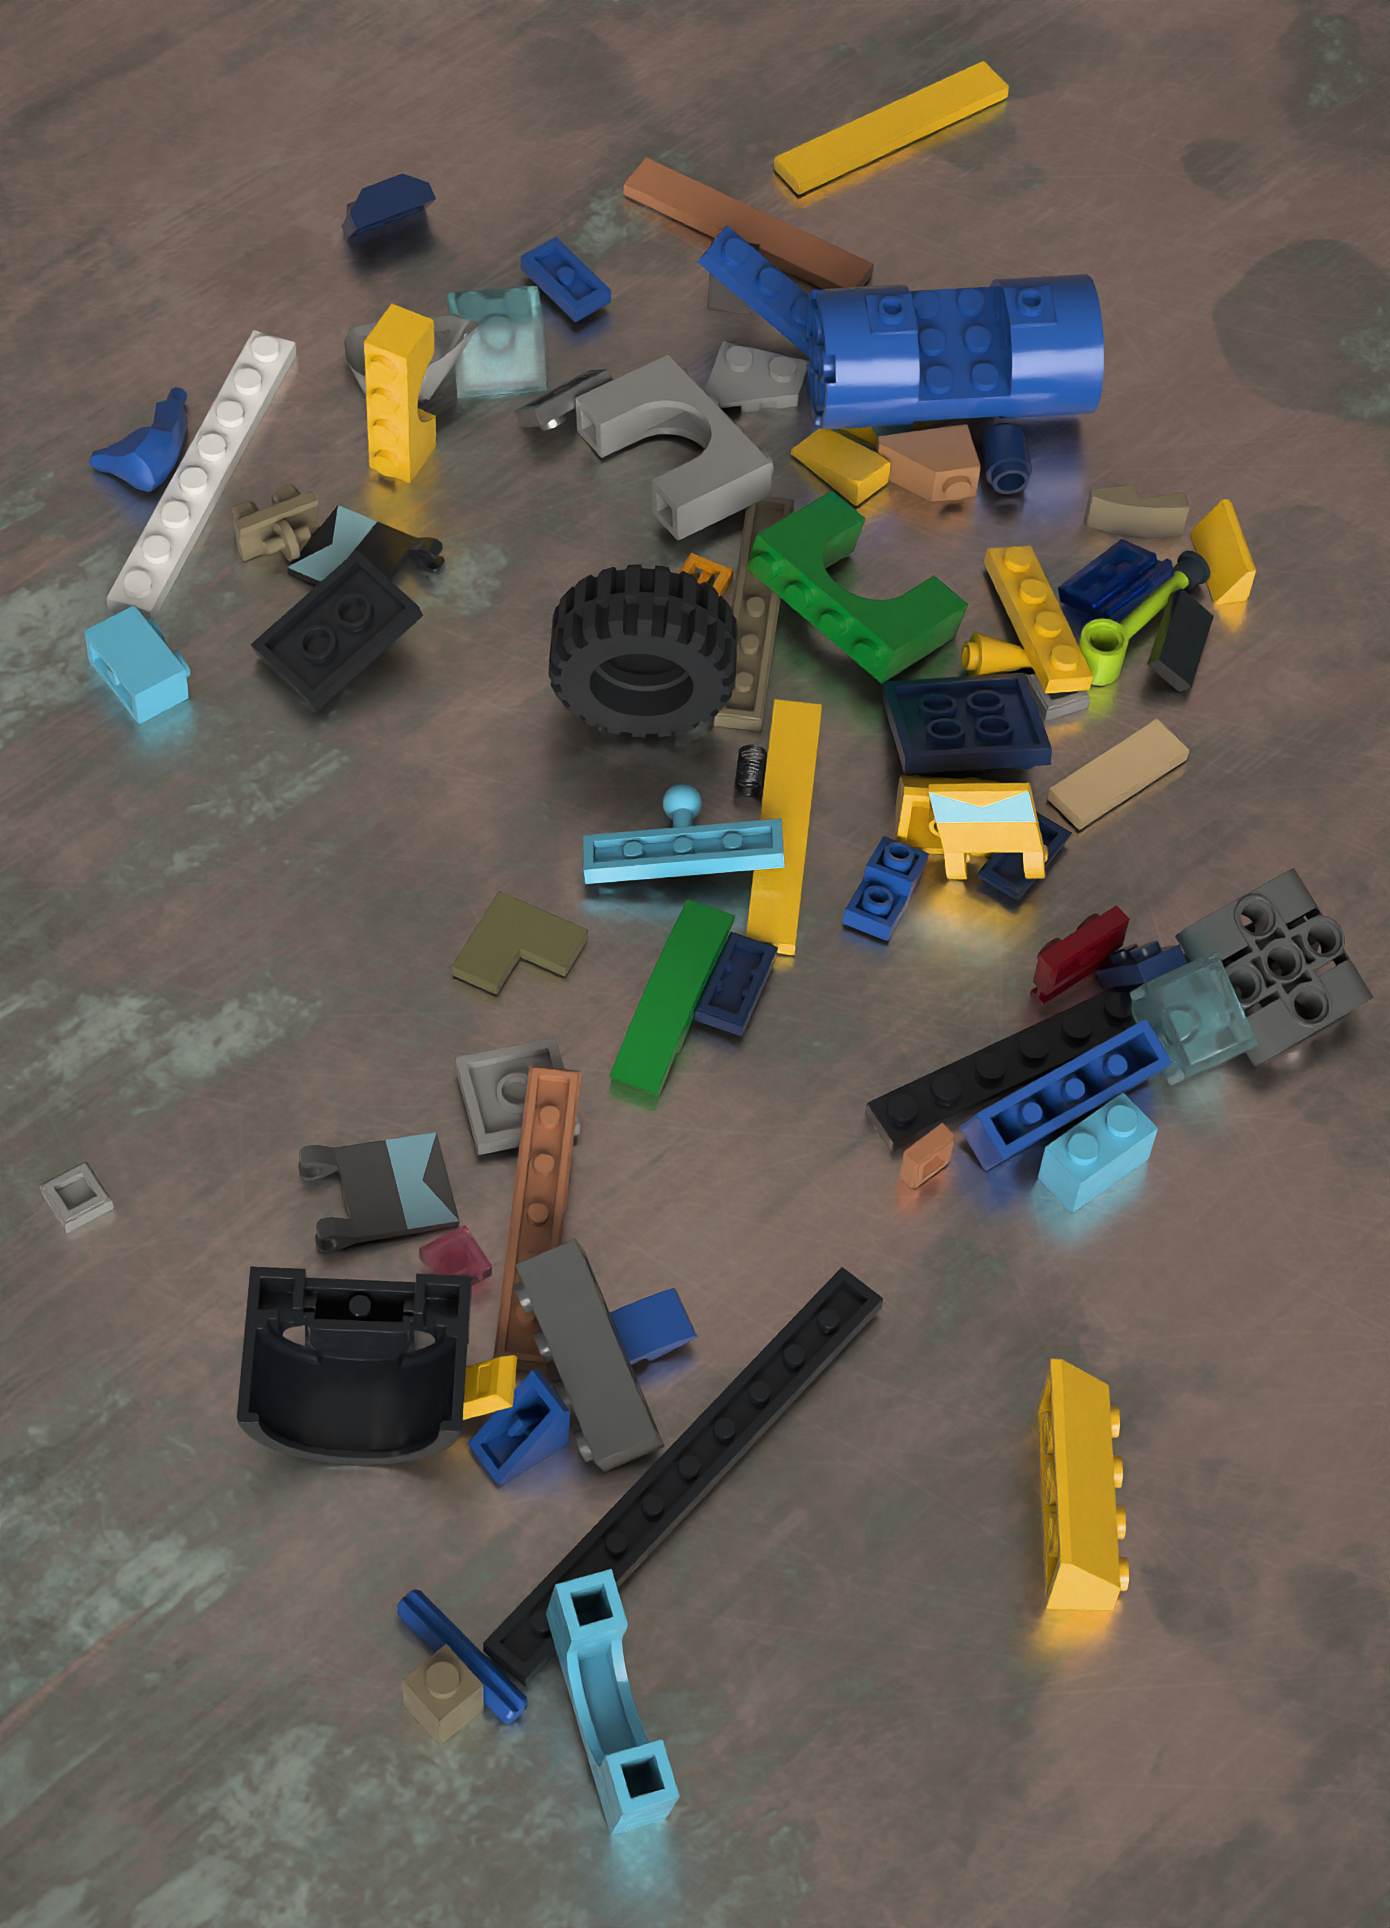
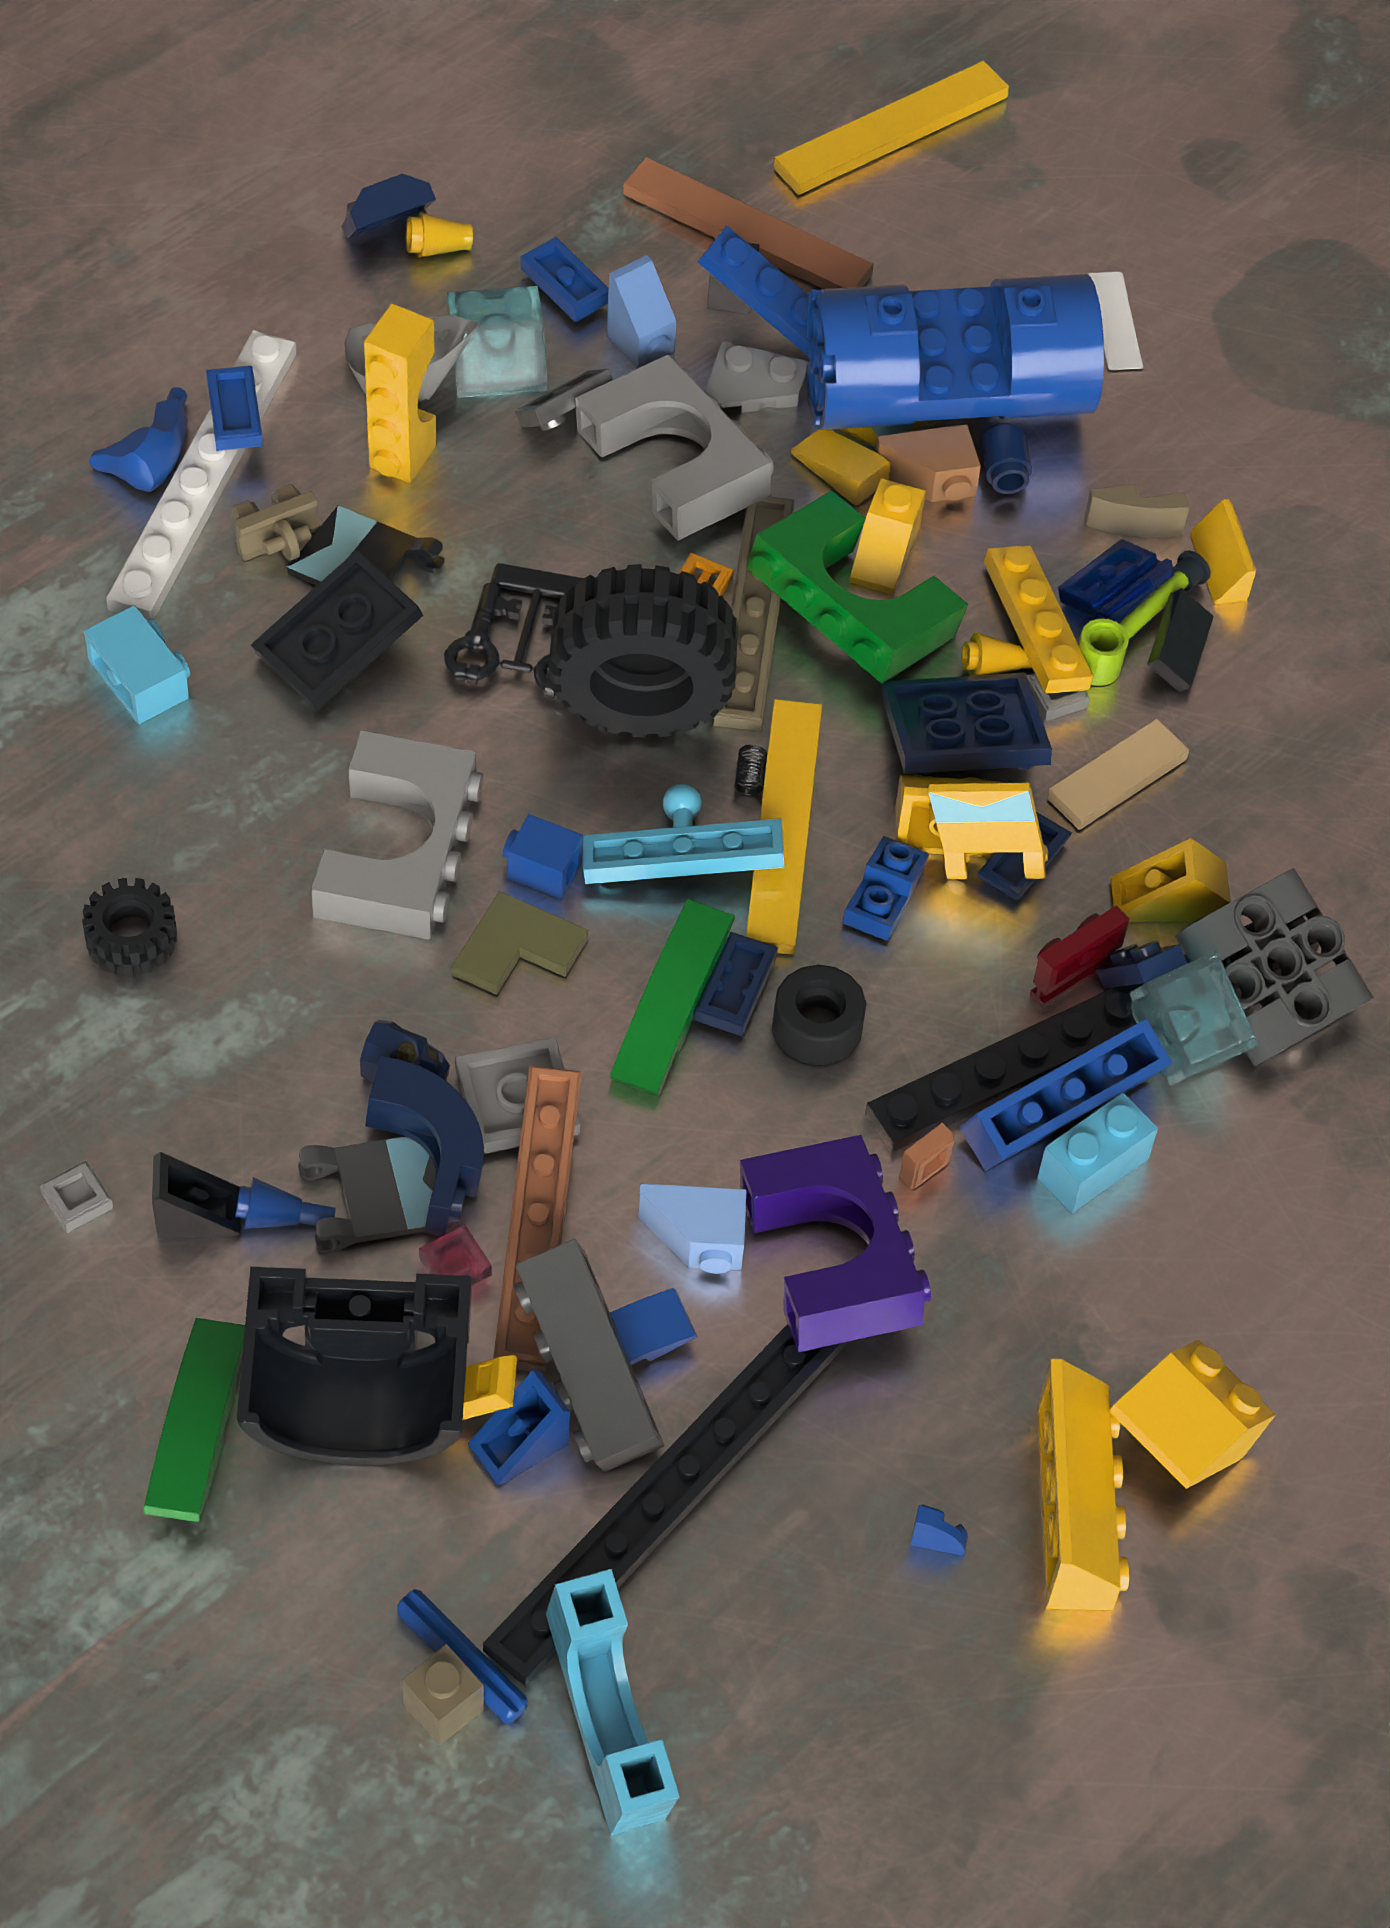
(123, 903): none -> black tyre
(192, 1201): none -> black slope
(196, 1421): none -> green slope
(234, 408): none -> blue tile
(271, 1207): none -> blue cone
(395, 1042): none -> dark blue rock
(407, 891): none -> light grey arch
(435, 235): none -> yellow cone
(438, 1118): none -> dark blue arch
(491, 604): none -> black piece
(543, 856): none -> blue brick
(640, 313): none -> medium blue slope
(697, 1223): none -> light blue slope
(823, 988): none -> black tyre
(842, 1186): none -> dark purple arch
(888, 536): none -> yellow slope
(934, 1533): none -> blue tile
(1118, 327): none -> white sticker
(1173, 885): none -> yellow slope
(1193, 1413): none -> yellow slope

